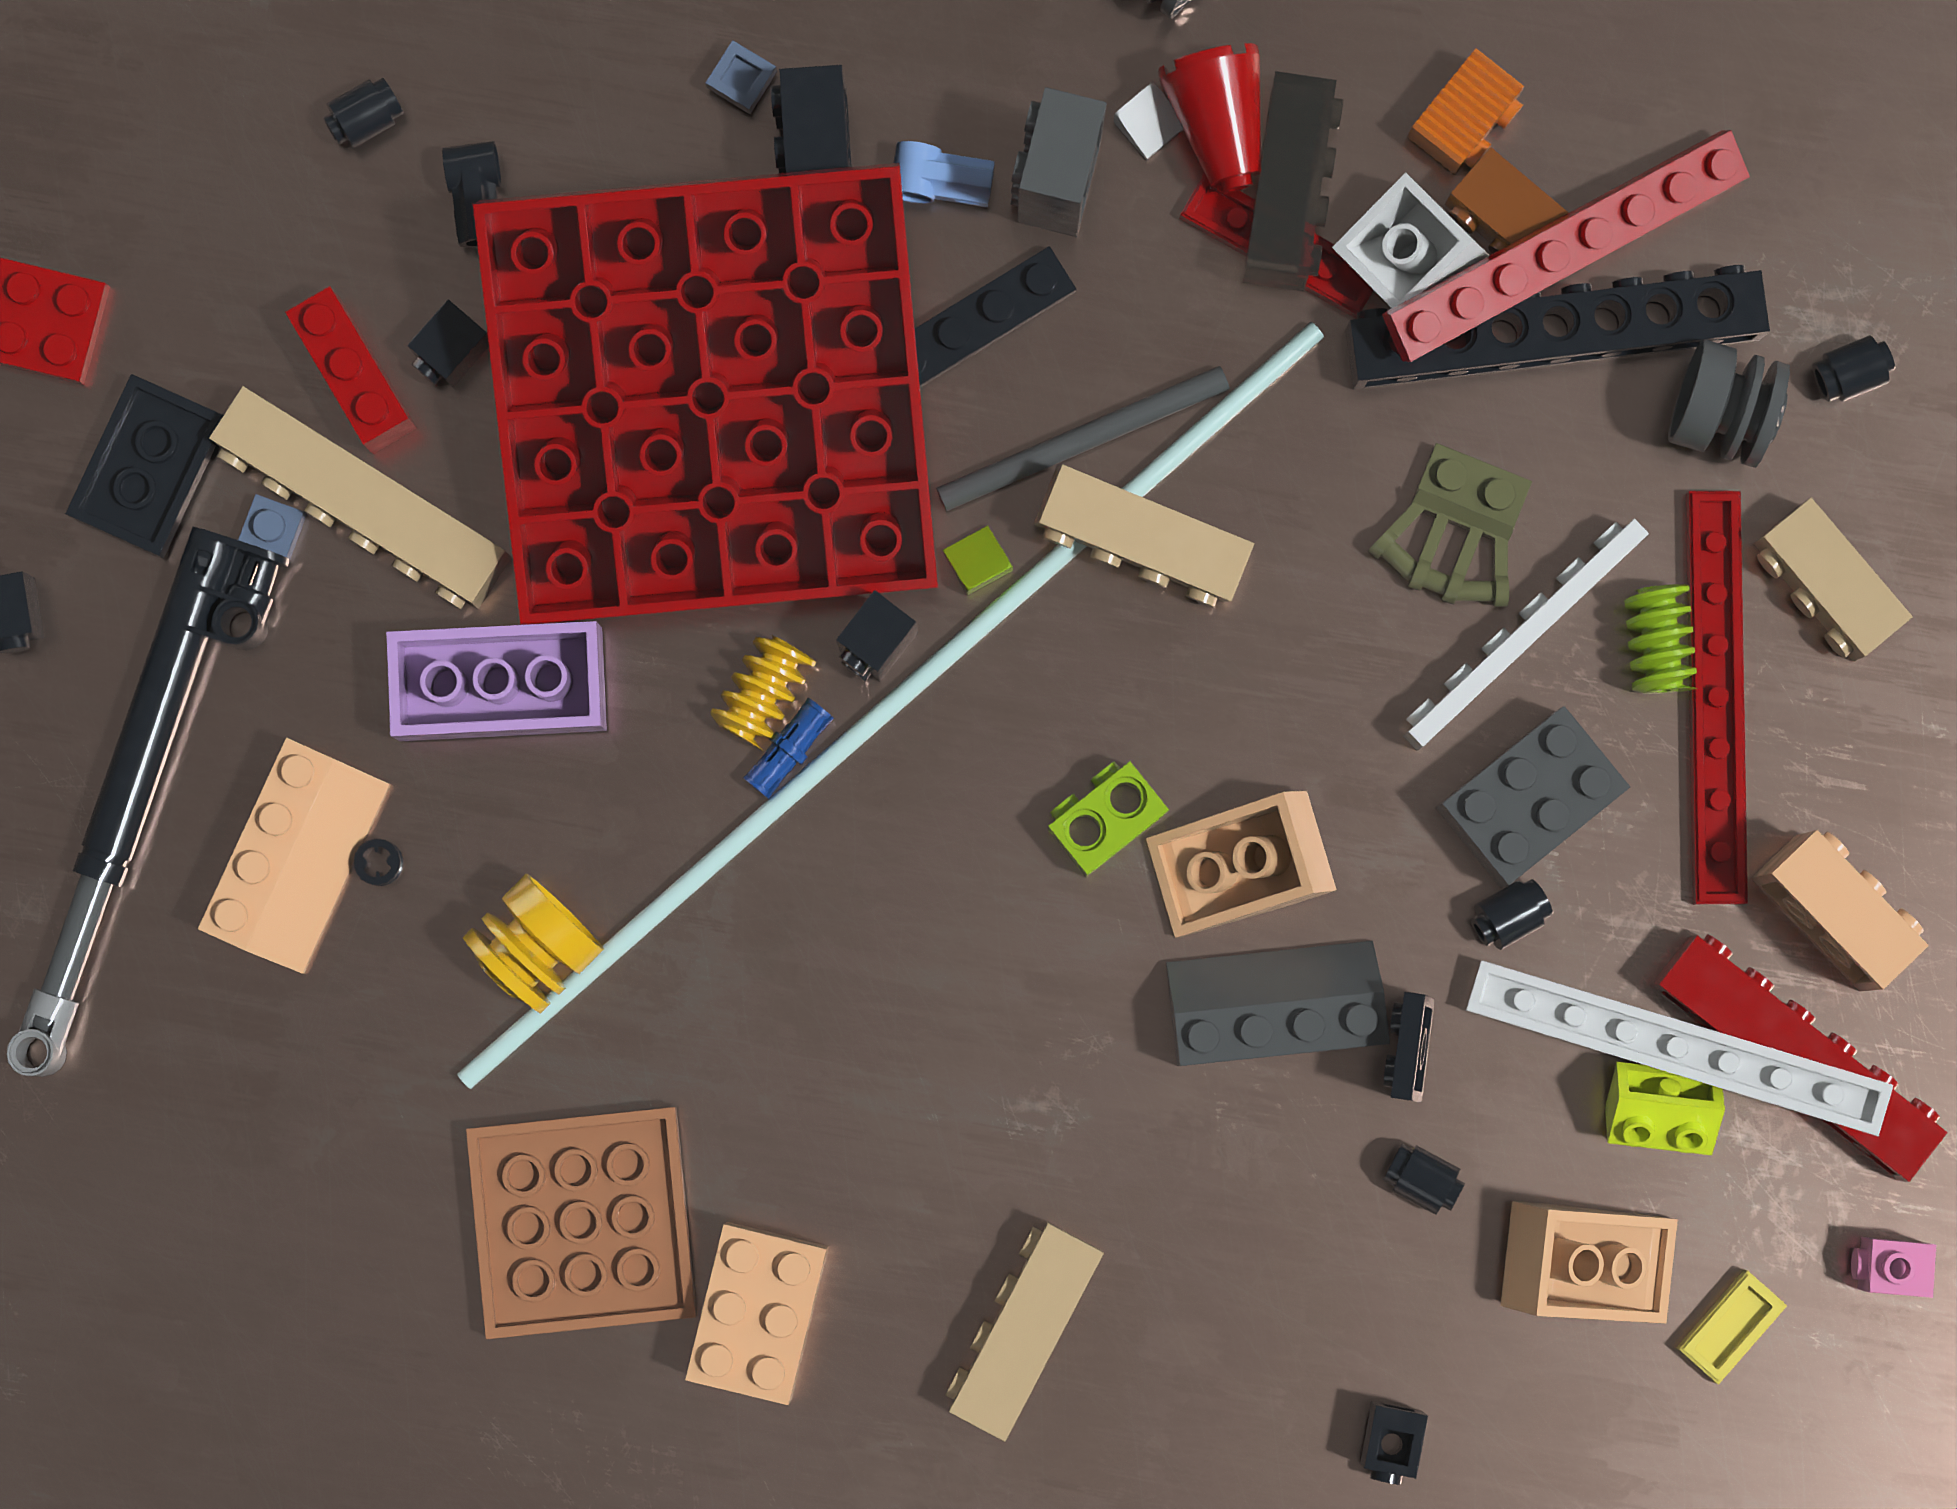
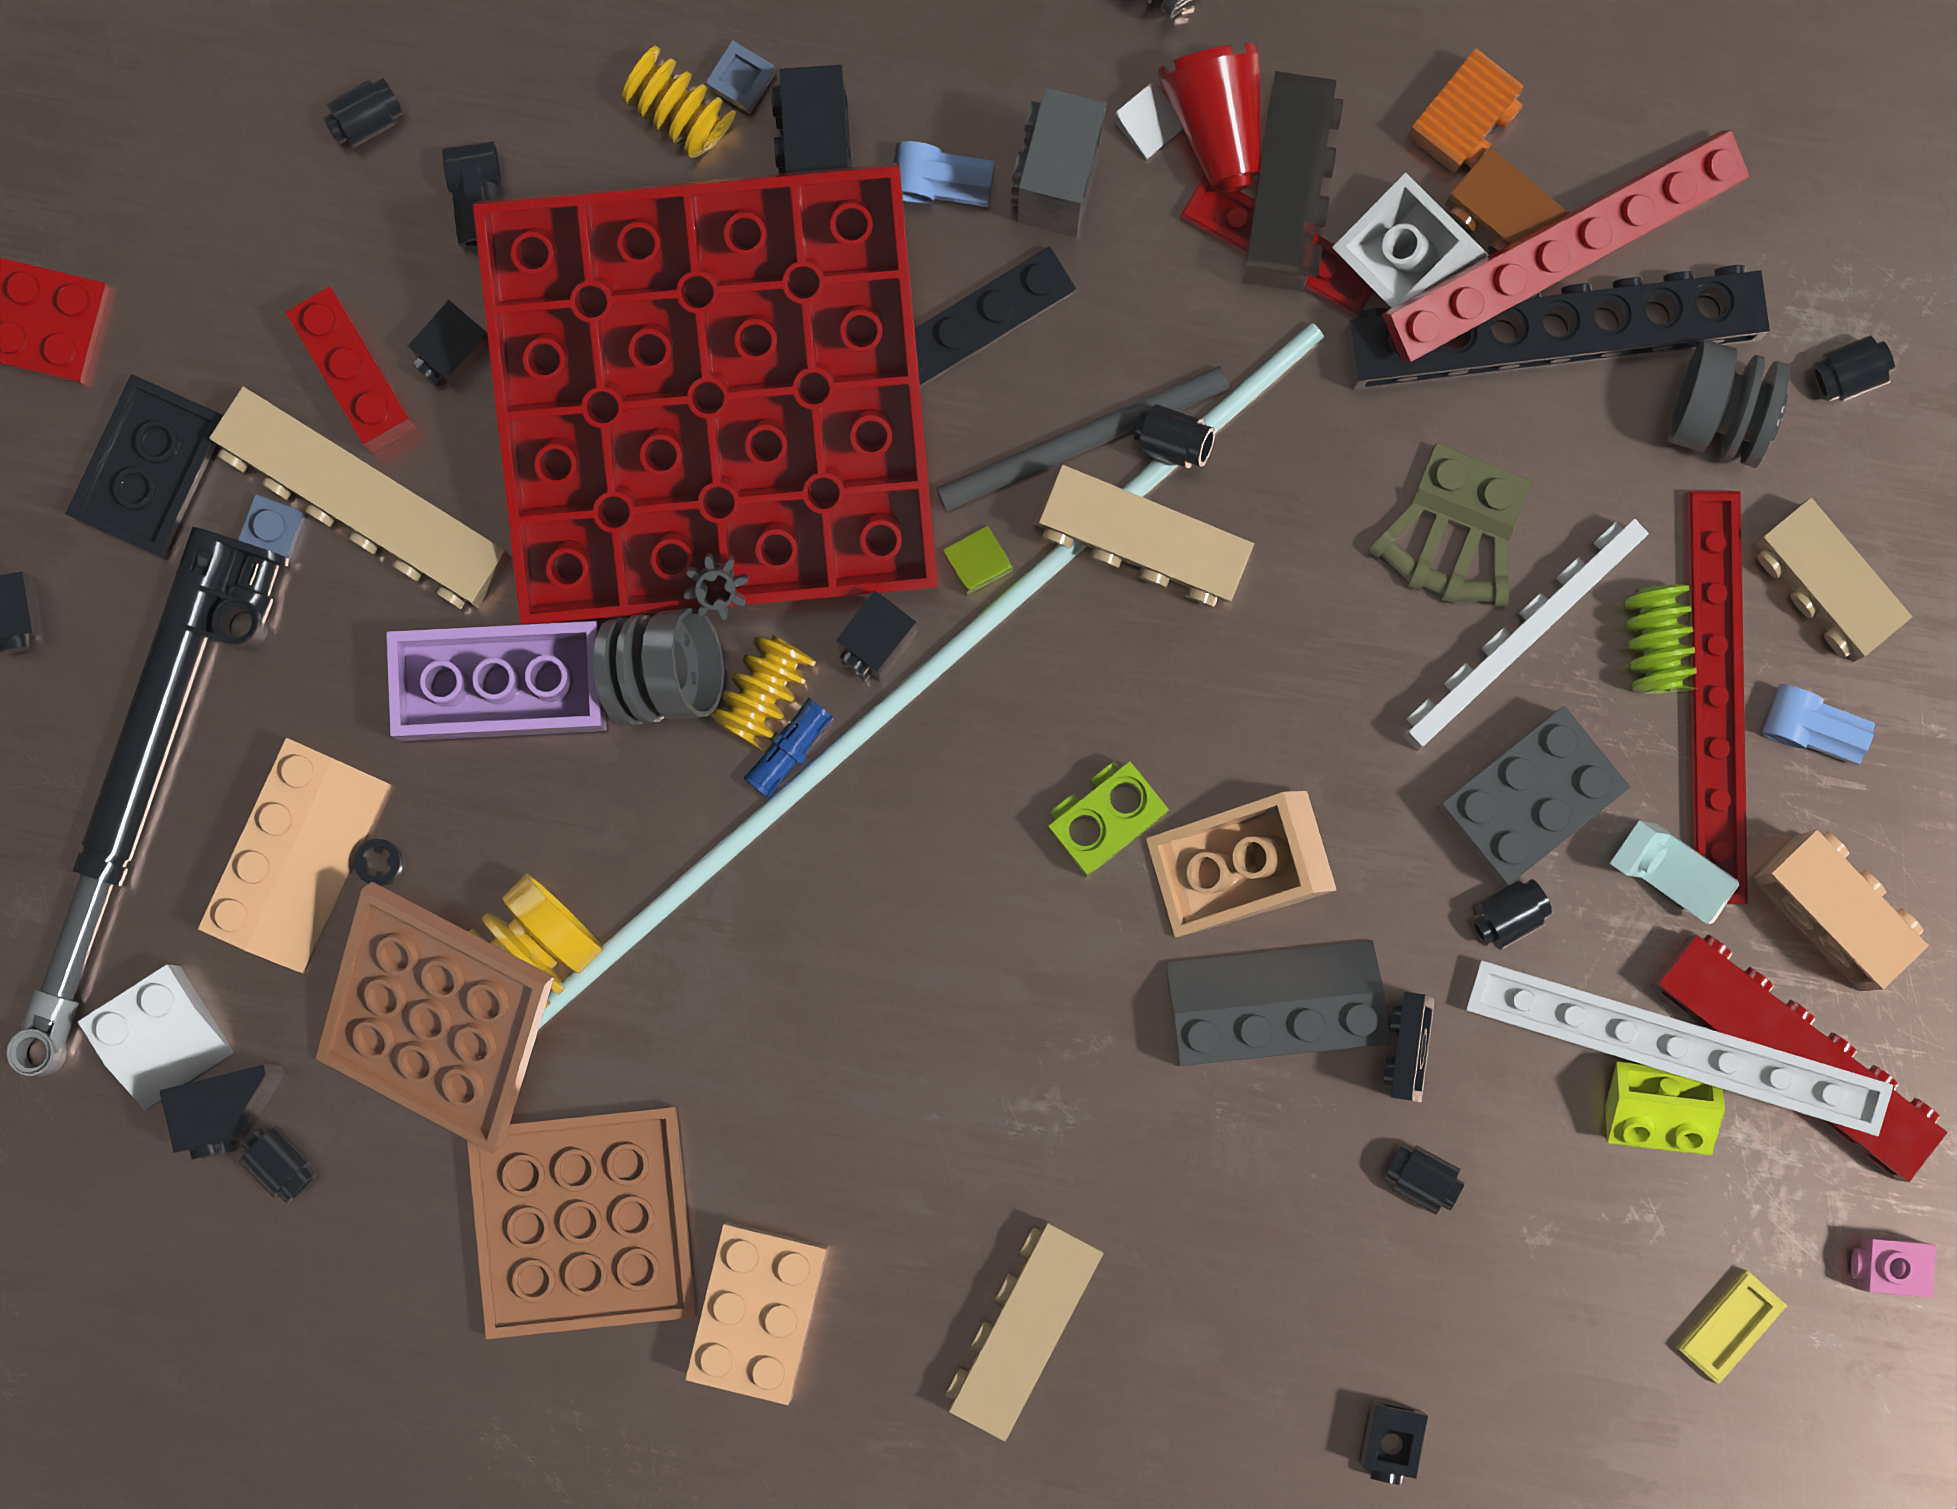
(156, 1035): none -> white slope
(218, 1109): none -> black slope
(276, 1163): none -> black brick
(433, 1017): none -> nougat plate
(658, 667): none -> dark grey wheel
(675, 106): none -> yellow piece
(722, 599): none -> dark grey gear
(1174, 436): none -> black brick
(1588, 1263): light nougat slope -> none
(1675, 870): none -> light aqua bracket
(1804, 721): none -> light blue piece

